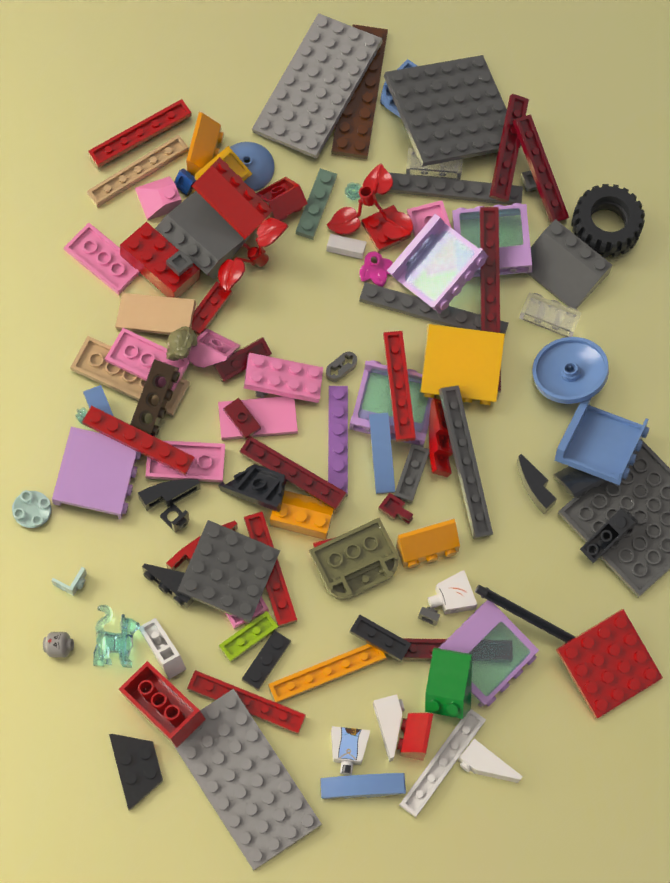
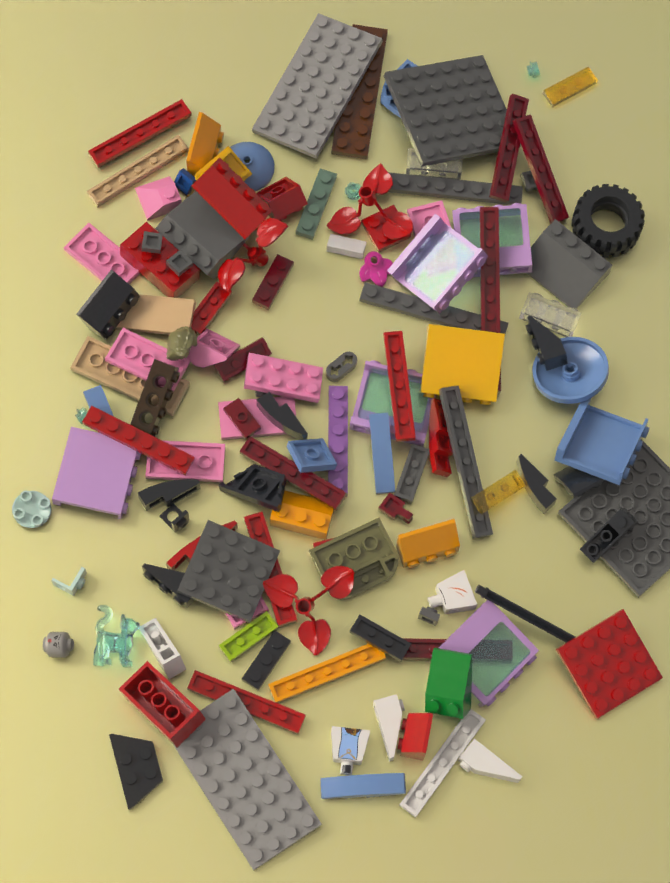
(108, 305): none -> black slope
(152, 242): none -> dark grey plate
(273, 282): none -> dark red plate
(281, 416): none -> black slope
(282, 591): none -> red plant
(311, 455): none -> medium blue plate
(498, 491): none -> clear yellow tile
(533, 69): none -> clear light blue plate
(547, 343): none -> black slope
(570, 86): none -> clear yellow tile

